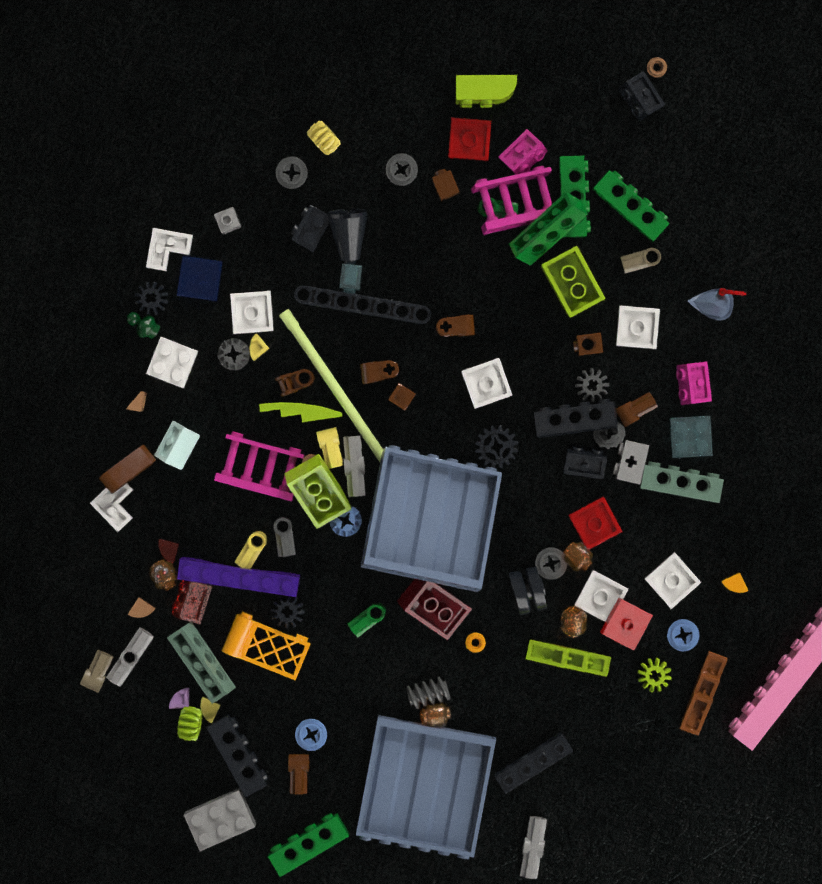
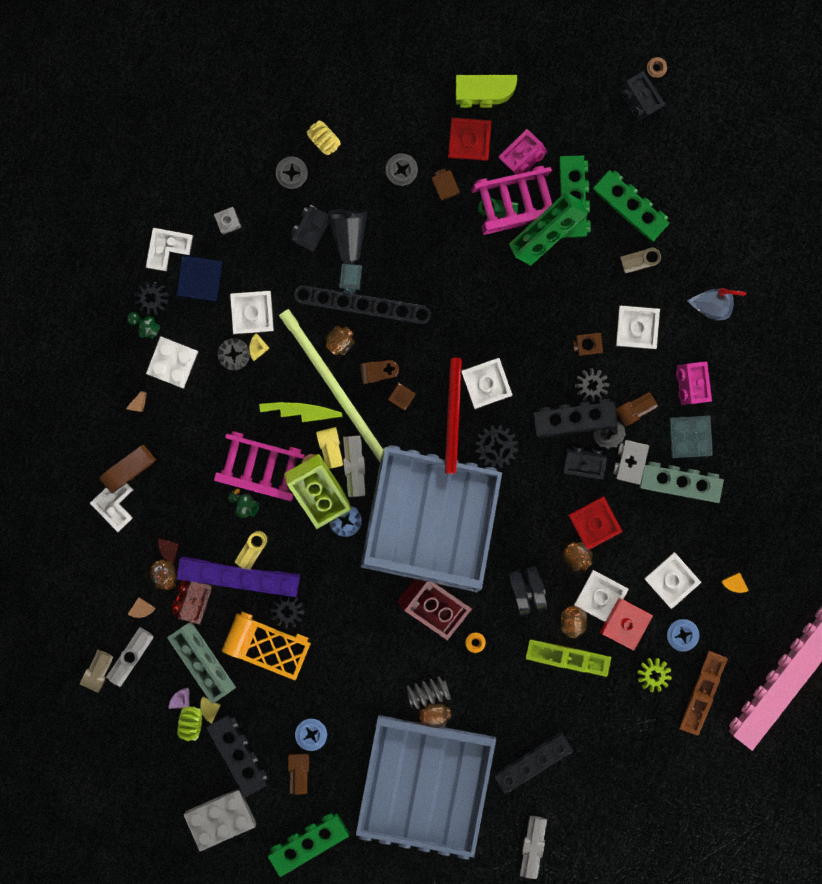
(177, 445): light aqua panel -> none
(244, 504): none -> dark green animal
(284, 539): dark grey piece -> none
(293, 382): reddish brown piece -> none
(339, 340): none -> clear orange head
(366, 620): green piece -> none
(453, 416): none -> red axle
(460, 326): reddish brown piece -> none
(547, 572): dark grey gear -> none
(572, 282): lime brick -> none

